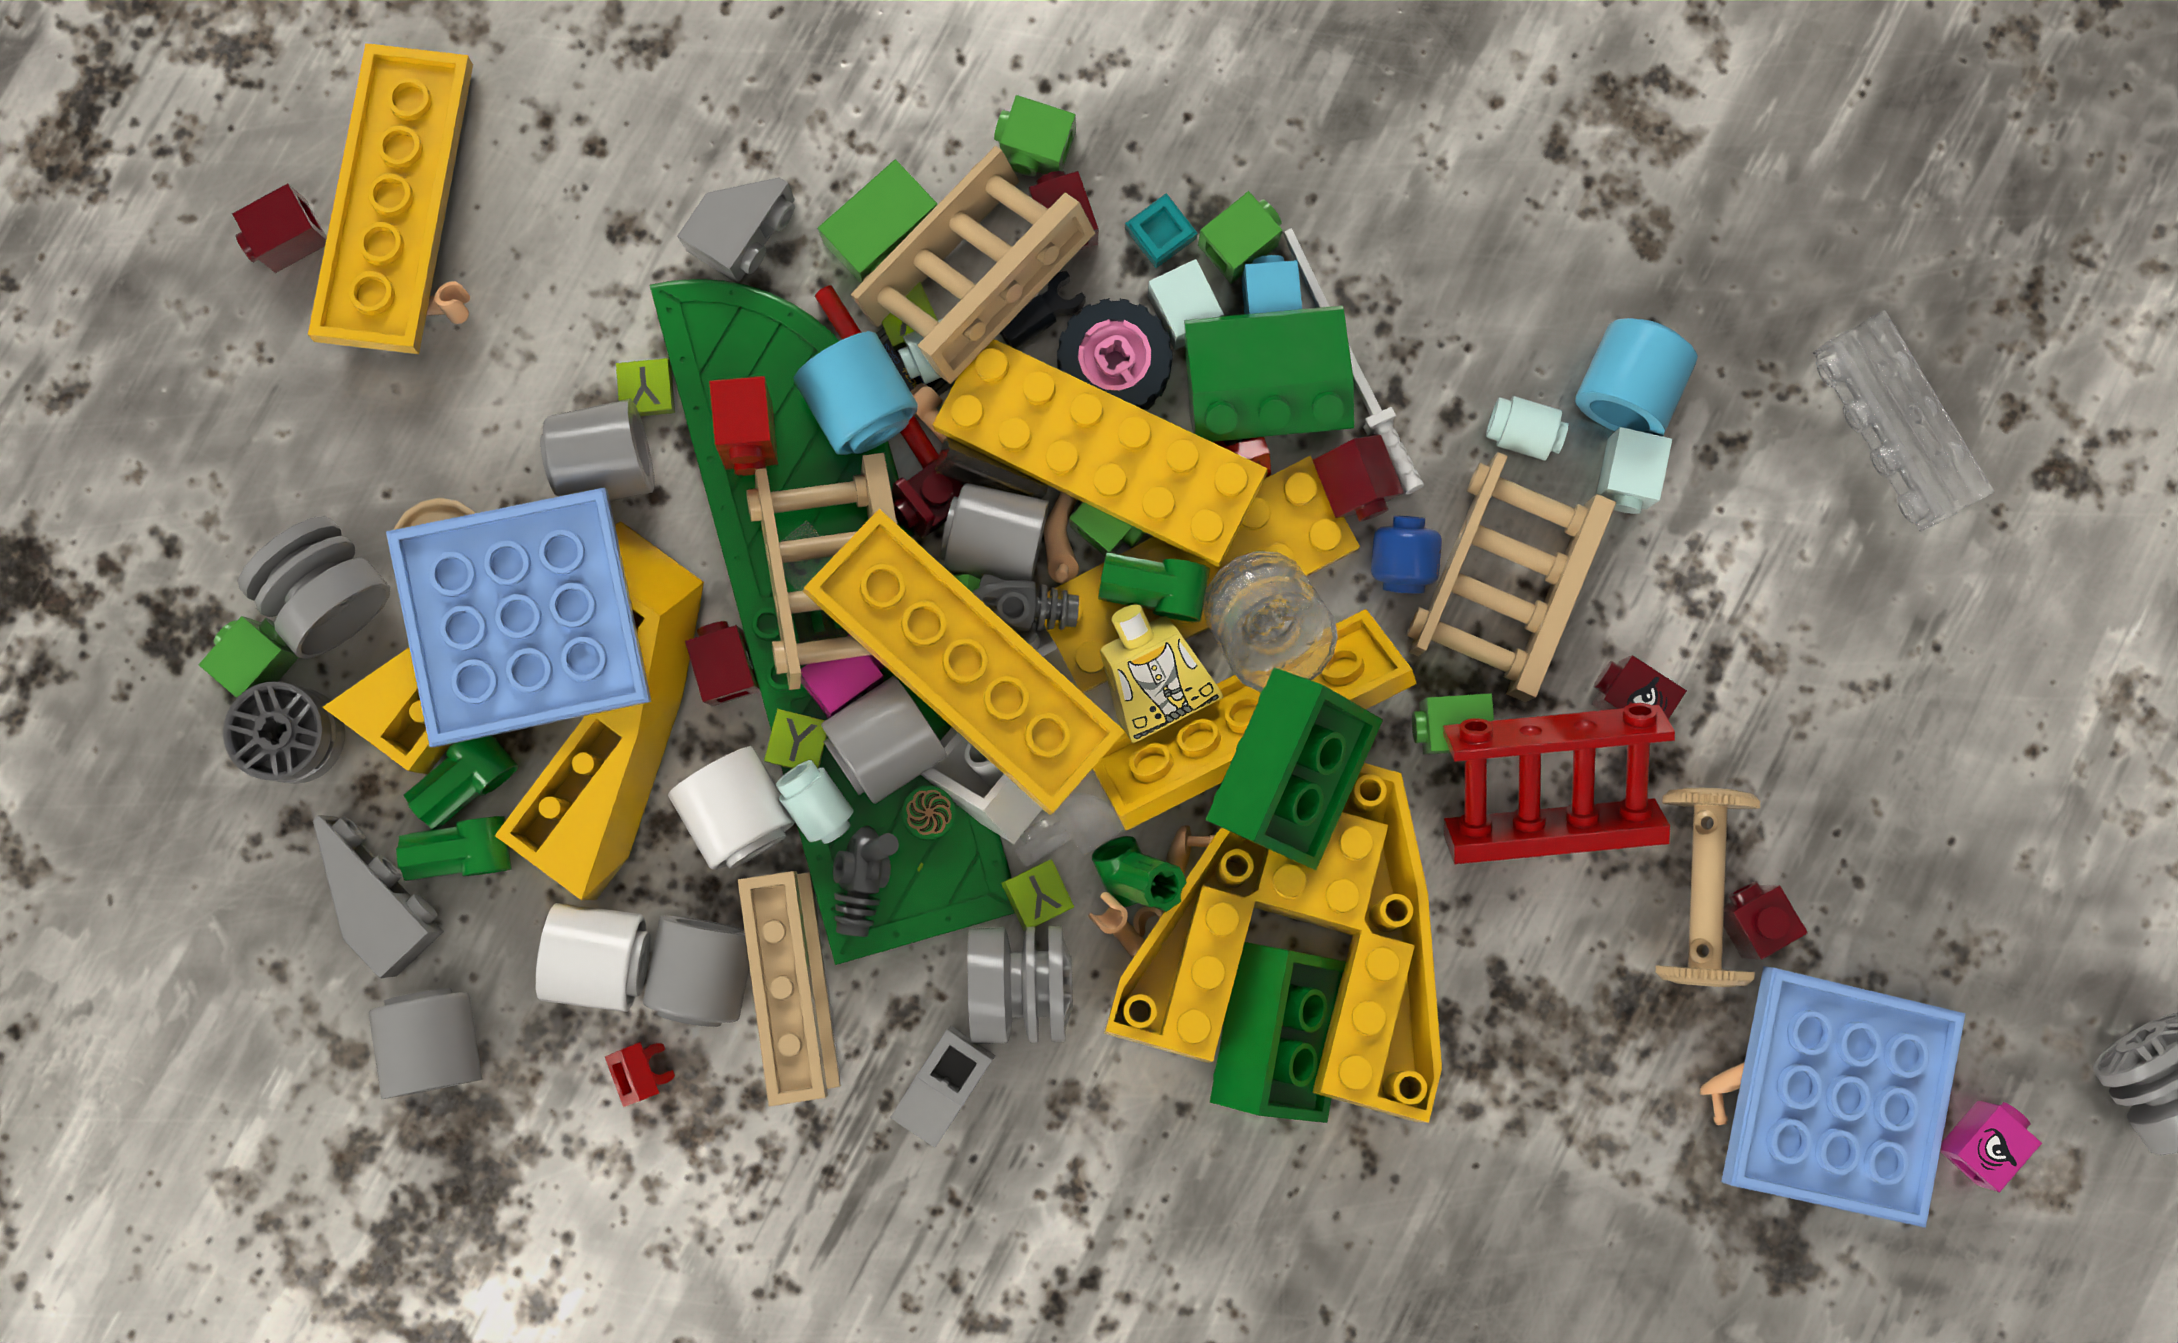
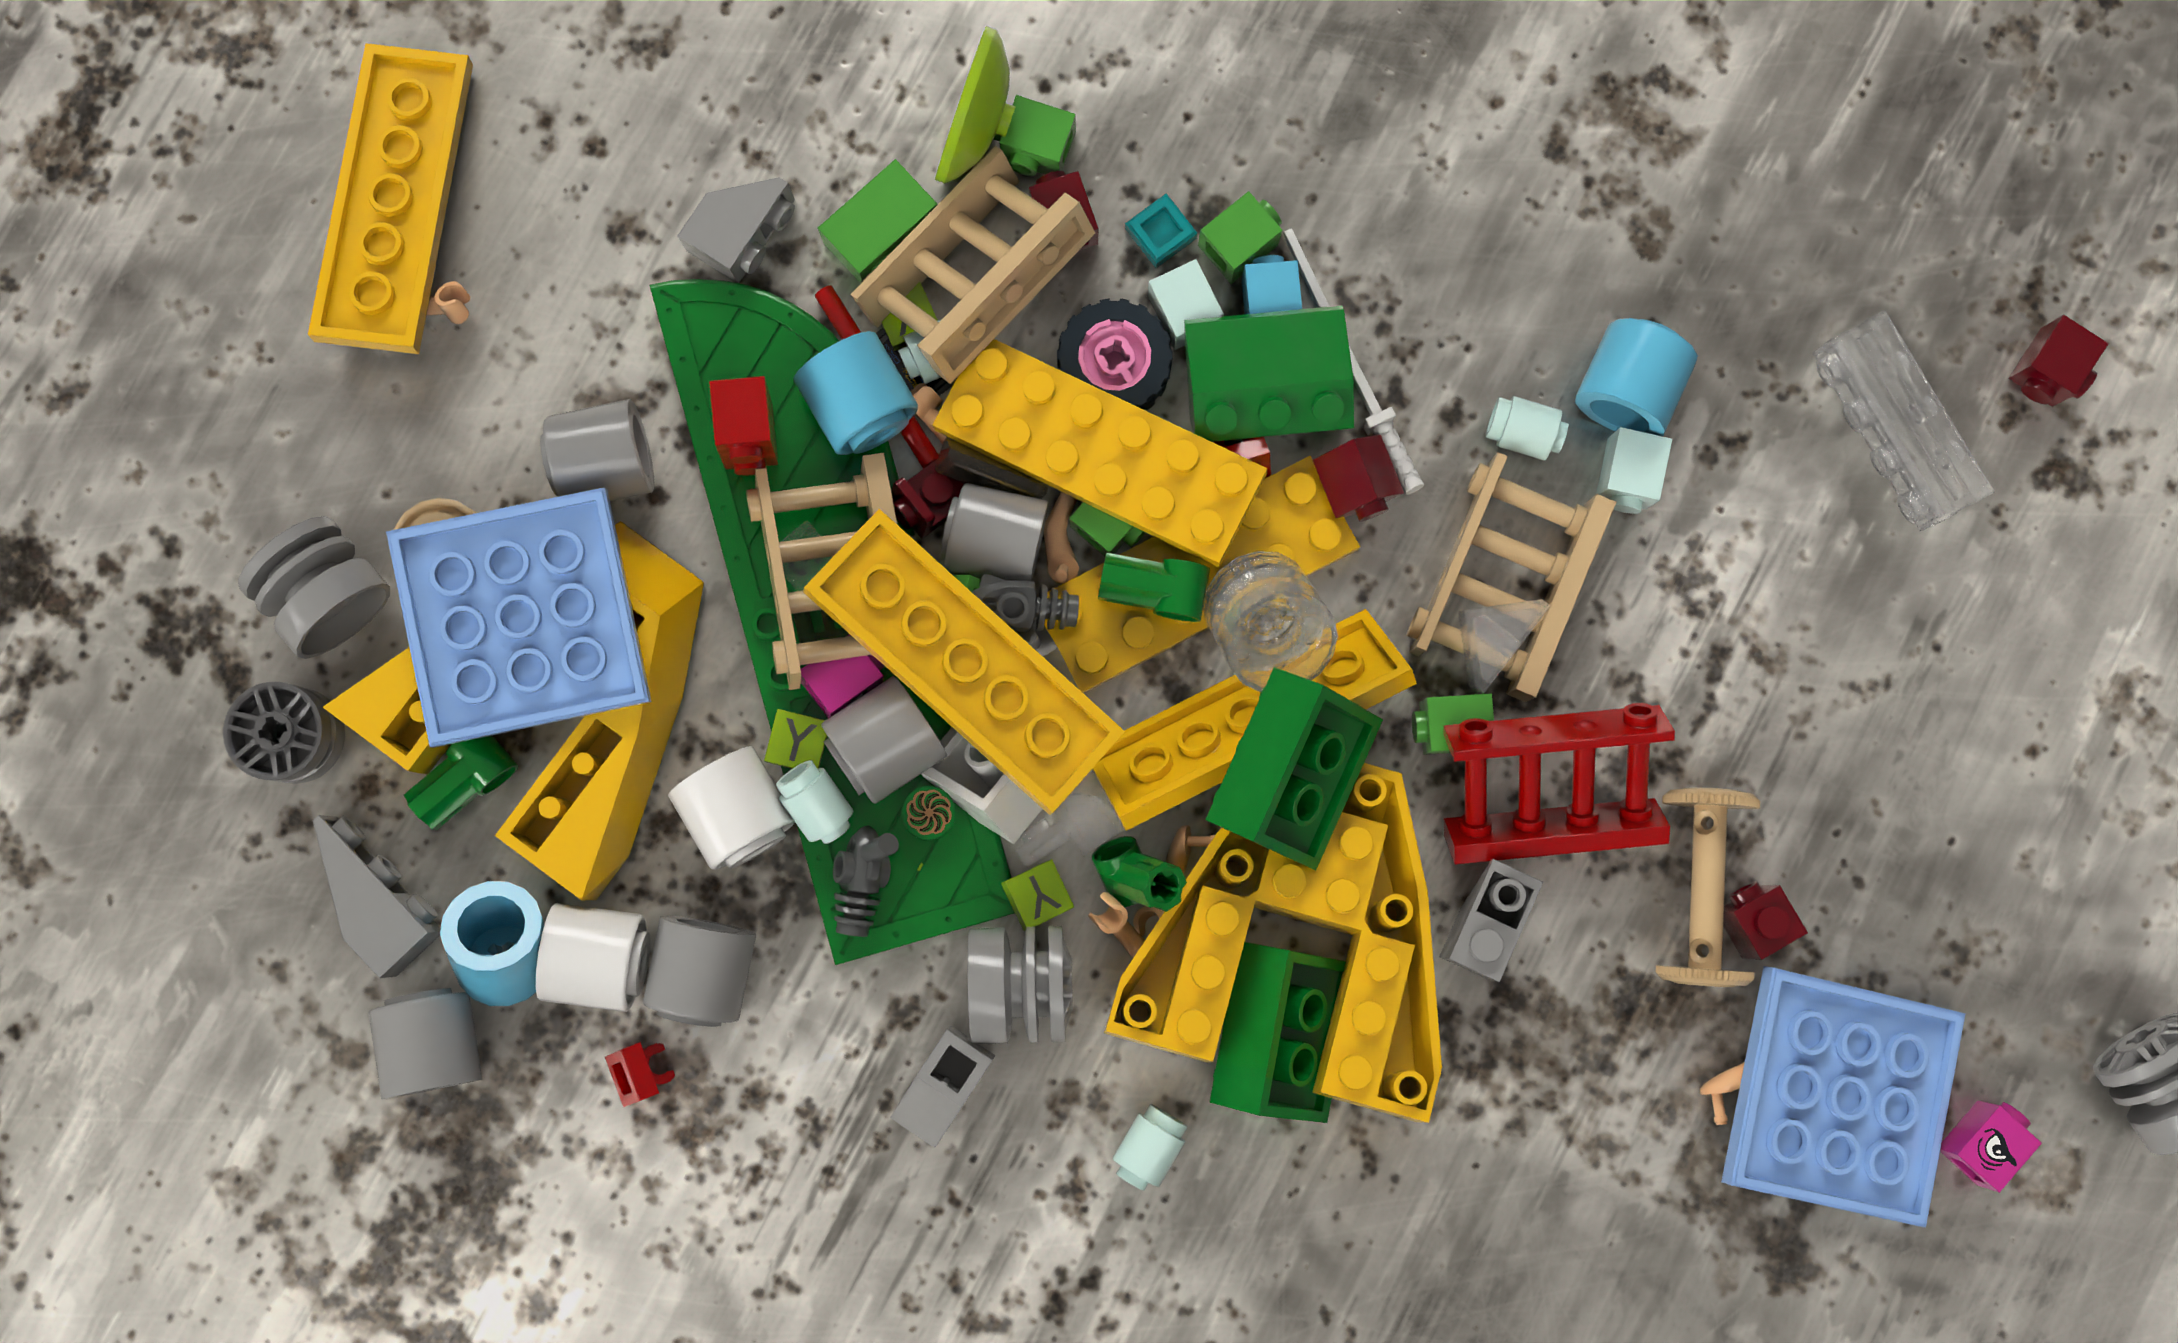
(248, 655): bright green brick -> none
(279, 229): dark red brick -> none
(463, 849): green piece -> none
(487, 922): none -> medium azure piece
(647, 385): lime tile -> none
(722, 663): dark red brick -> none
(789, 987): tan fence -> none
(980, 110): none -> lime dish
(1041, 312): black bar -> none
(1149, 1148): none -> light aqua brick
(1153, 674): light yellow torso -> none
(1406, 555): blue head -> none
(1491, 921): none -> light grey slope
(1493, 636): none -> clear slope
(1635, 683): dark red brick -> none
(2059, 362): none -> dark red brick

